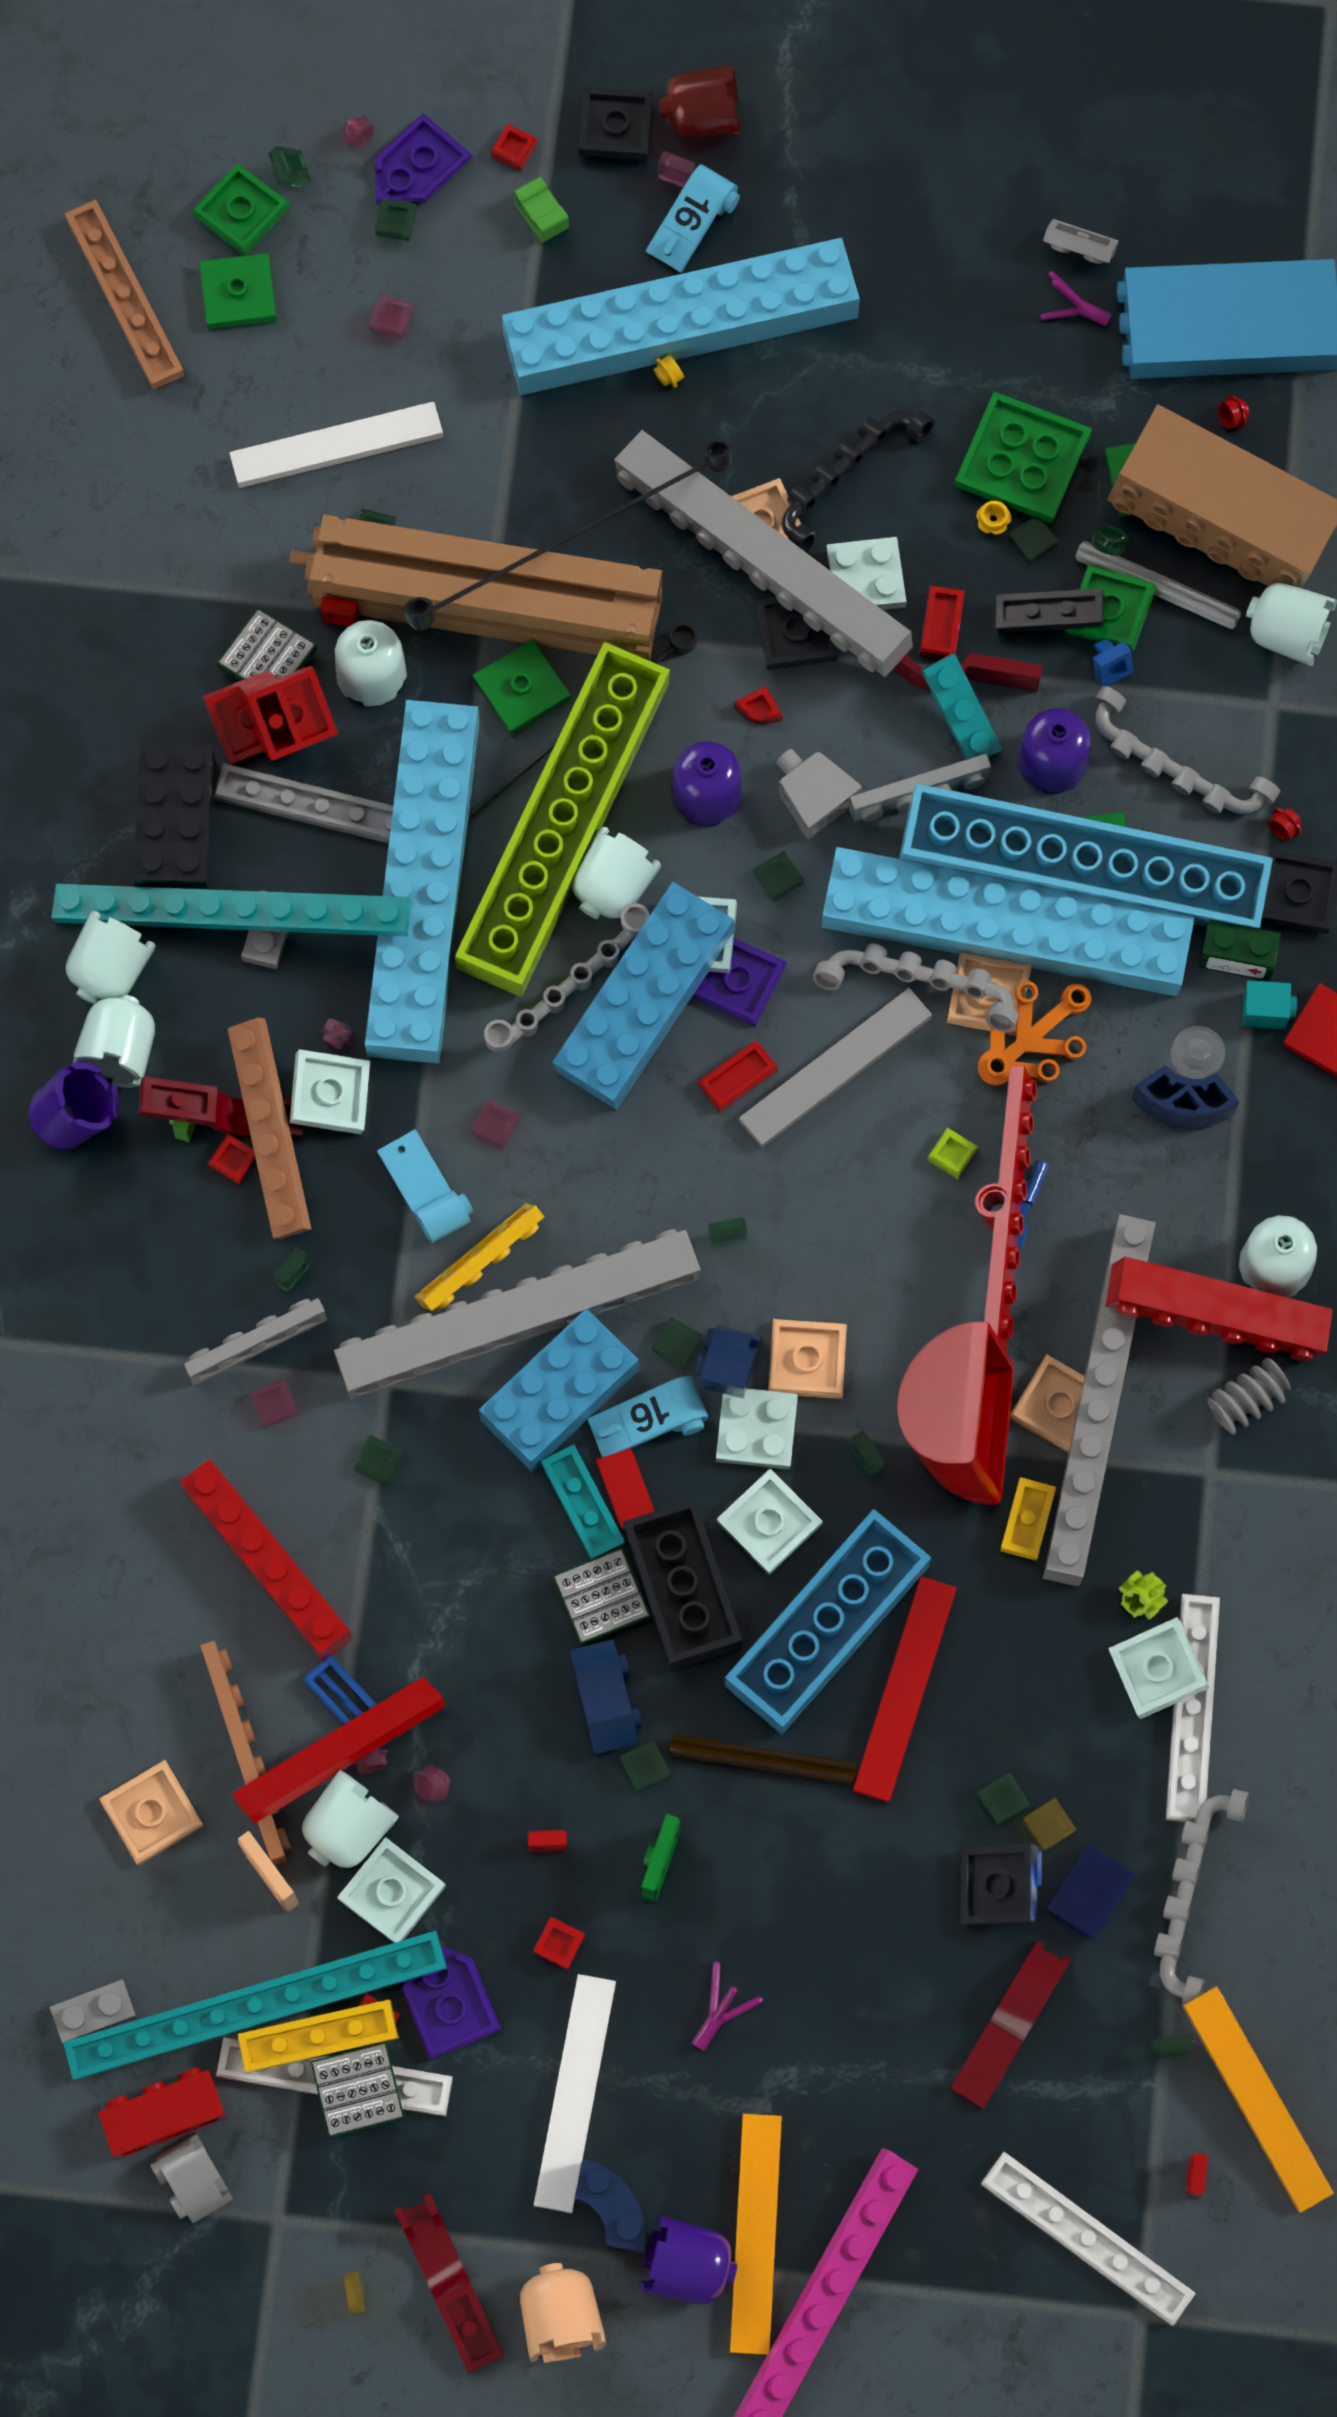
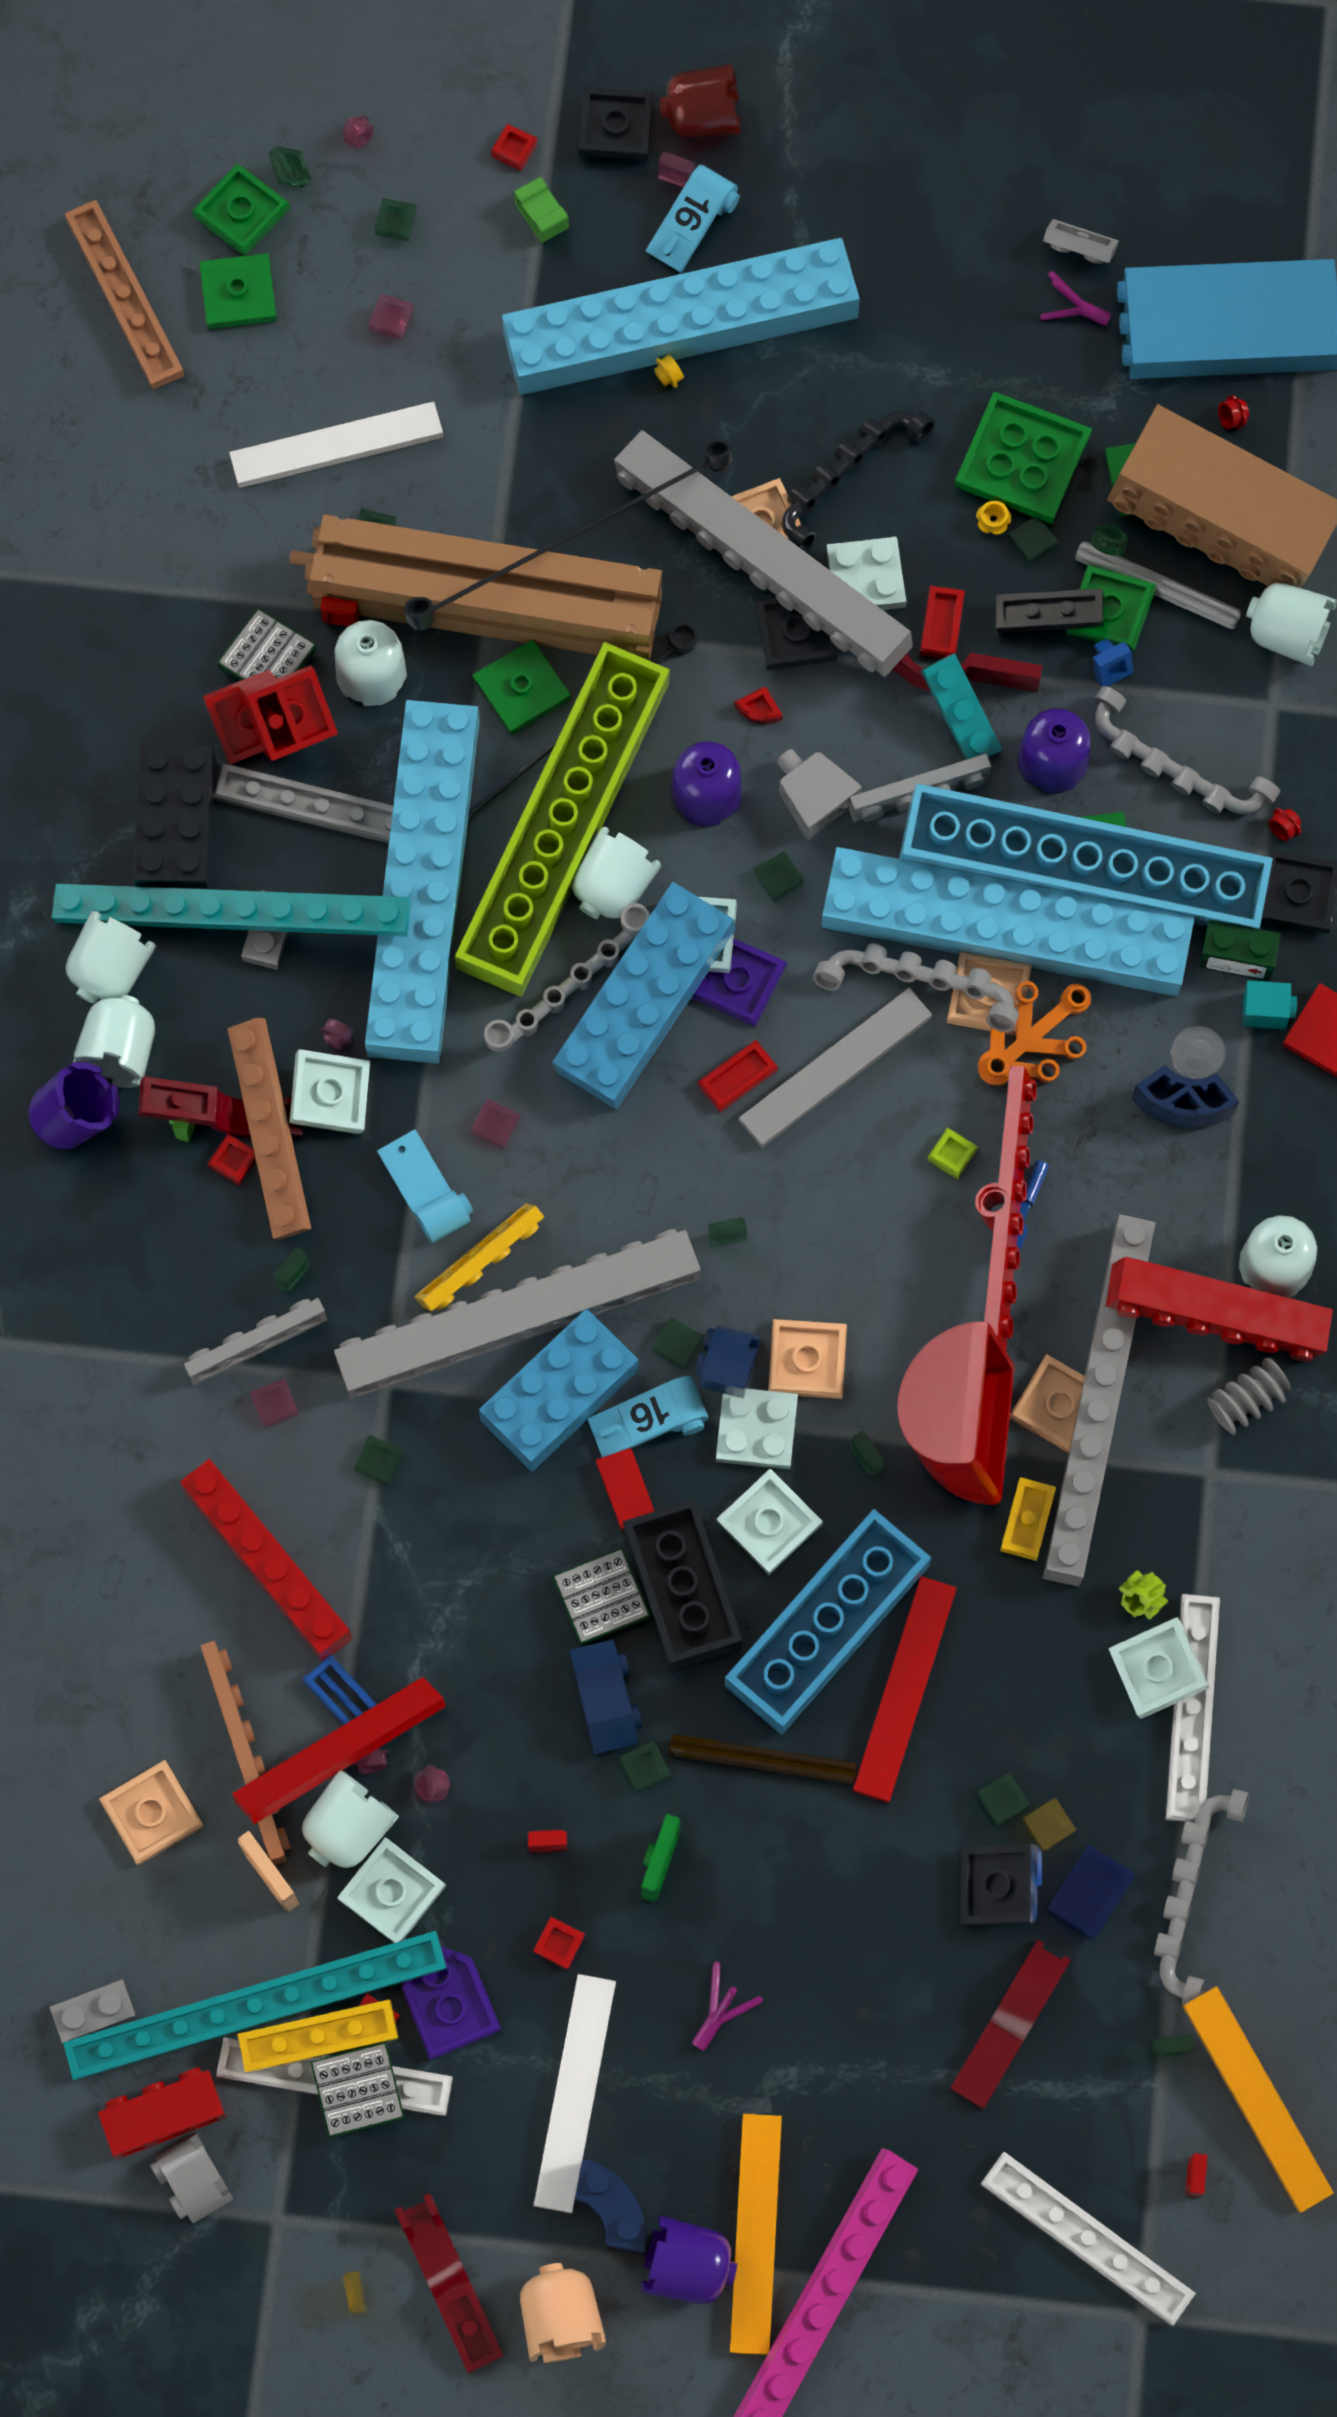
(418, 163): dark purple tile -> none
(582, 1502): teal plate -> none

